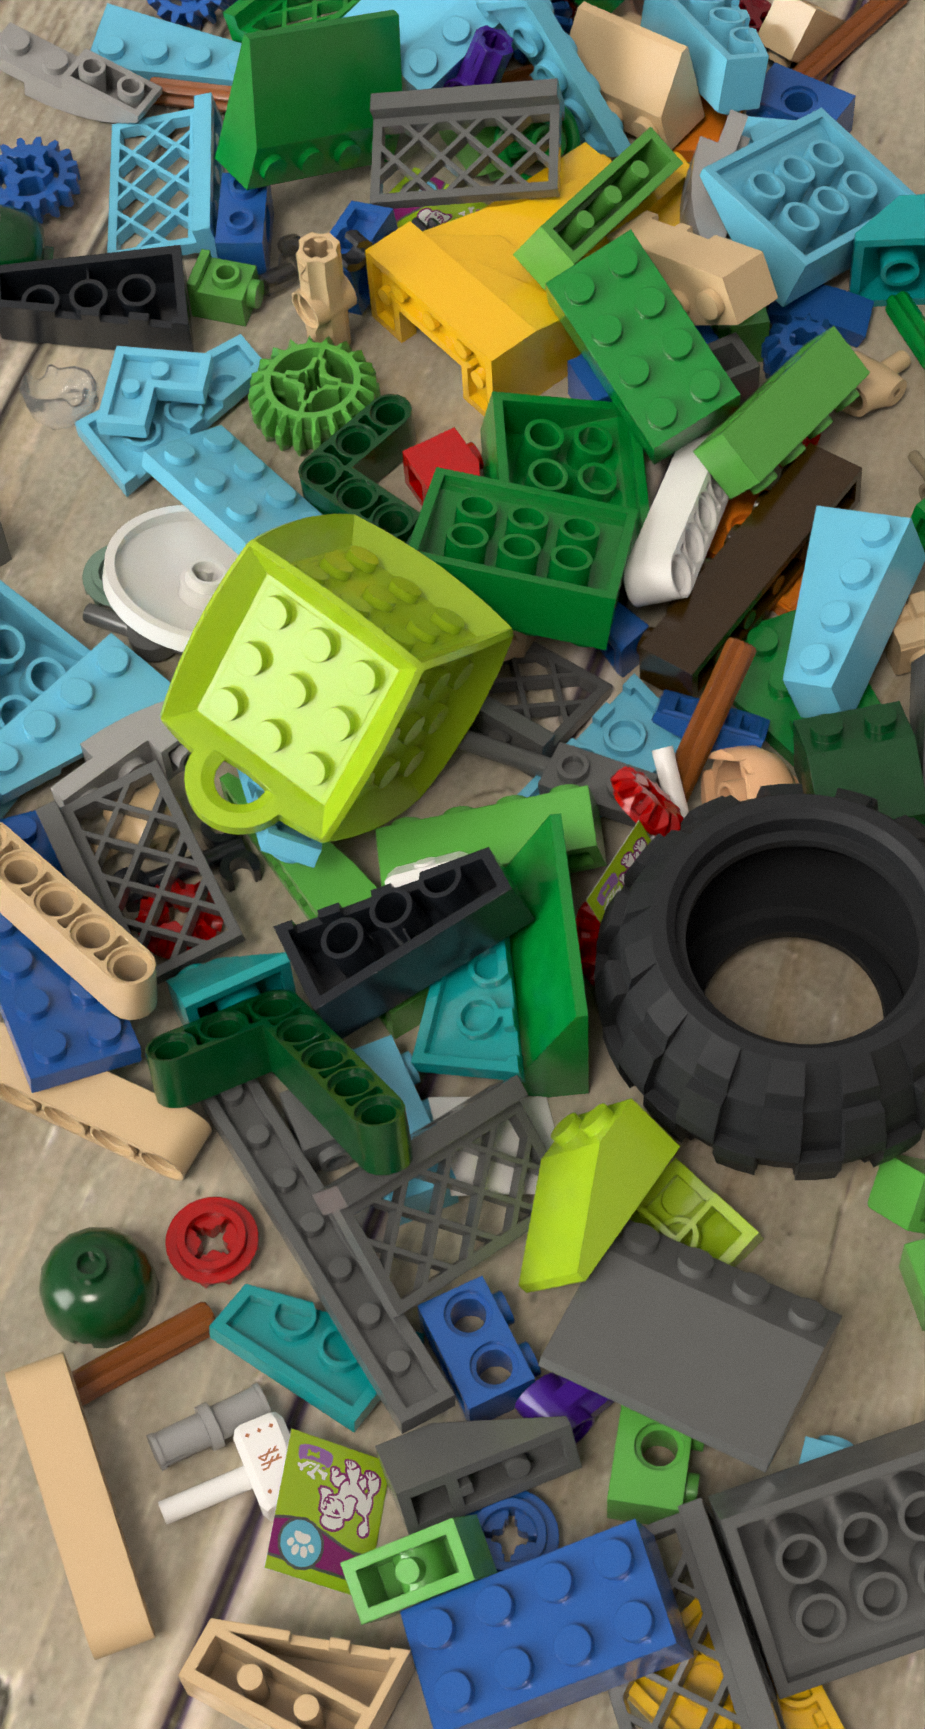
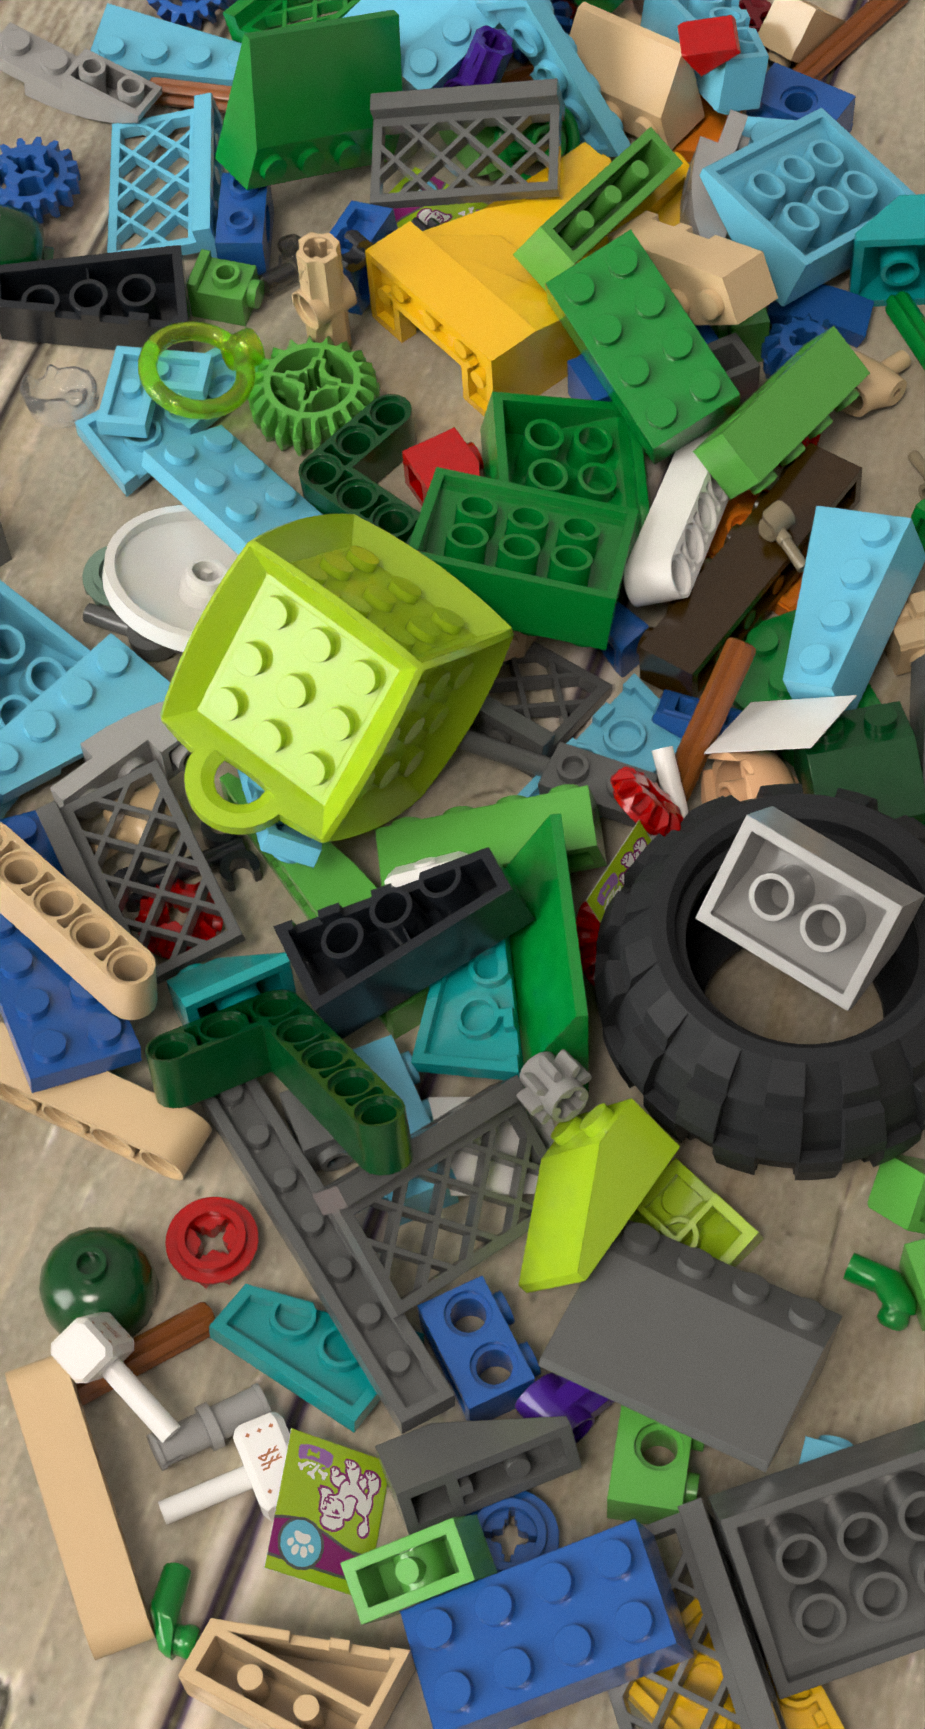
(96, 1349): none -> white piece
(166, 1616): none -> green arm
(239, 351): none -> clear neon green piece
(553, 1086): none -> light grey gear
(709, 42): none -> red slope
(774, 527): none -> dark tan hand
(780, 724): none -> white sticker
(808, 906): none -> light grey slope
(889, 1287): none -> green arm

